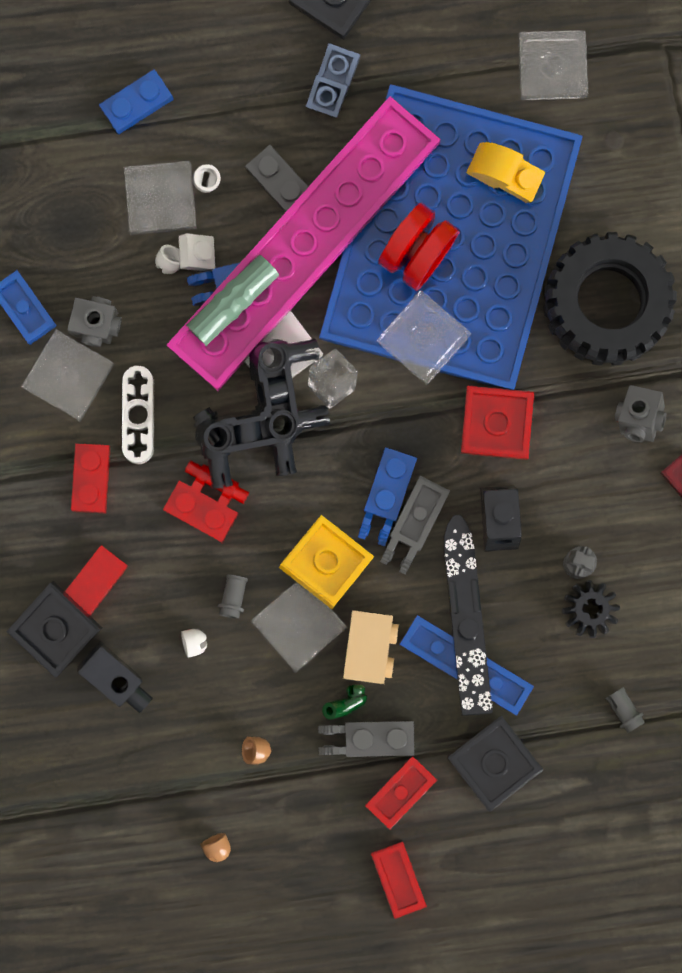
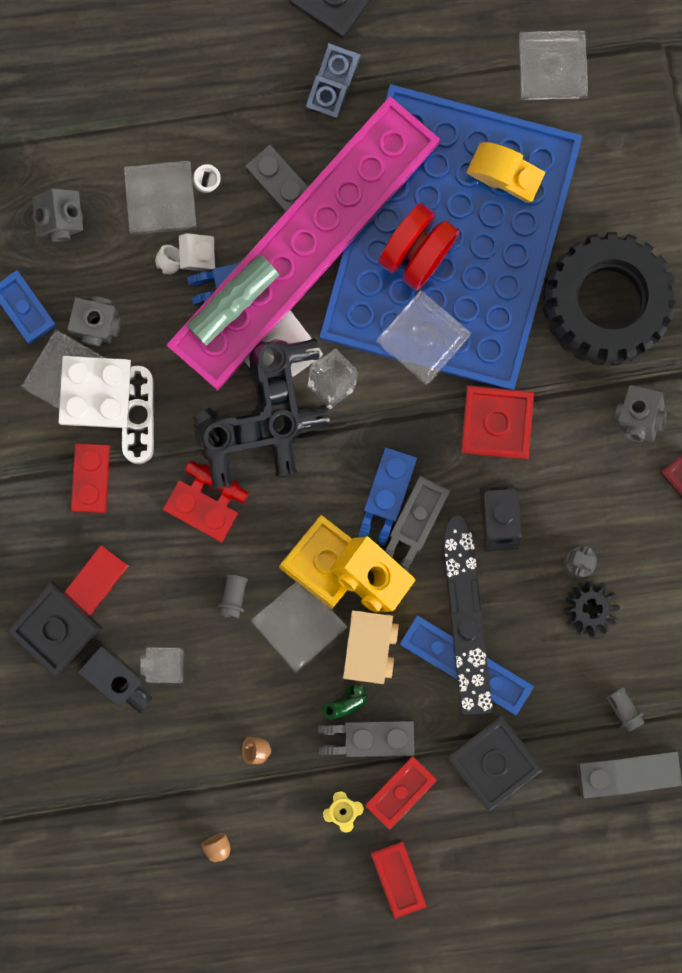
(57, 214): none -> dark grey brick
(95, 392): none -> white plate
(136, 101): blue plate -> none
(163, 665): none -> clear brick
(193, 642): white hinge -> none
(344, 821): none -> light yellow plate
(390, 579): none -> yellow brick
(628, 774): none -> dark grey slope

